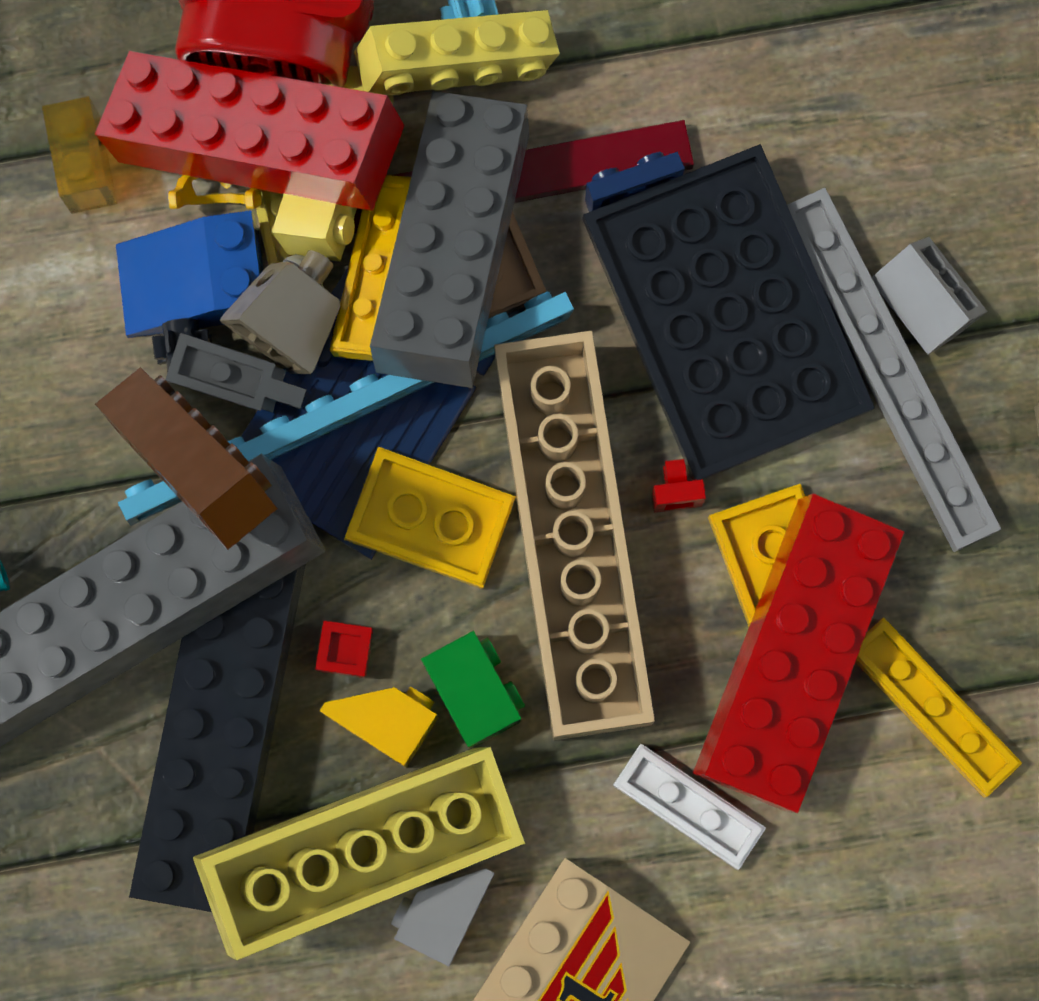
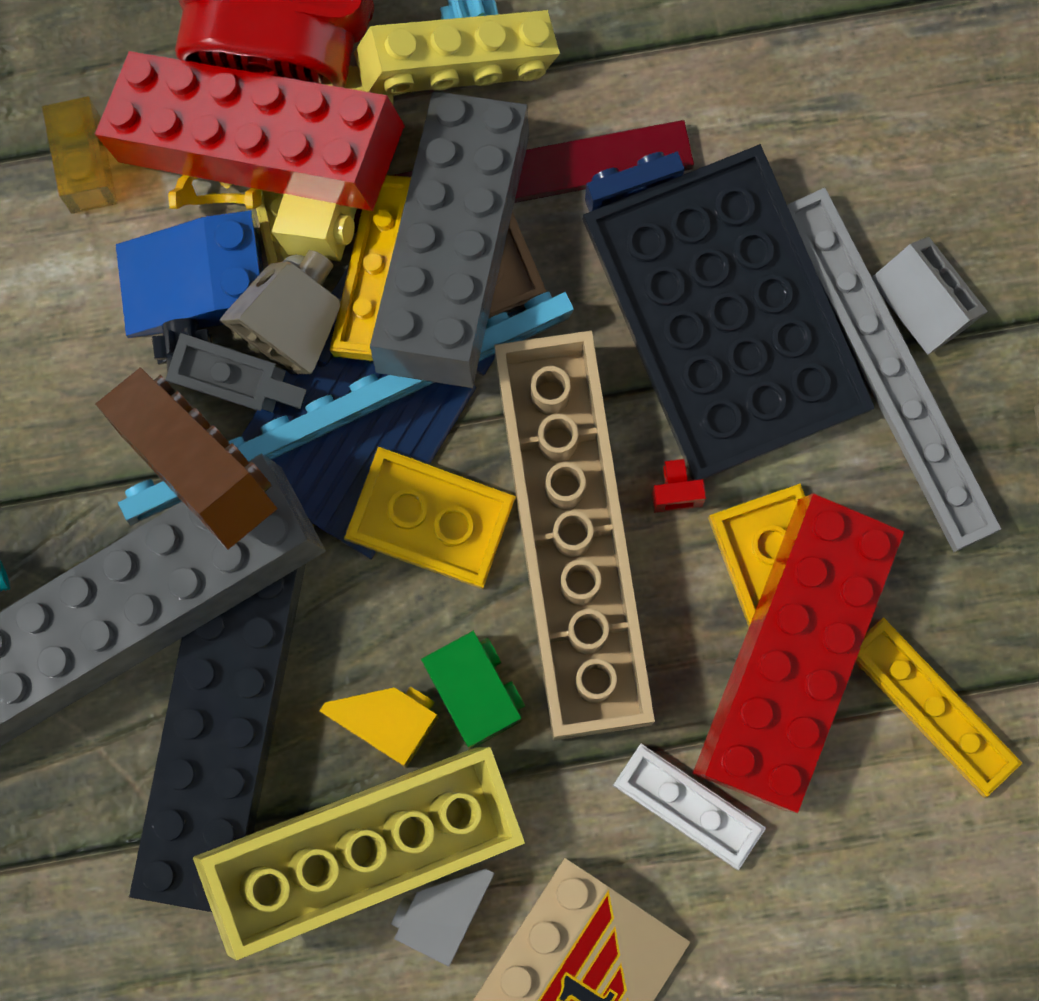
(344, 649): red plate -> none

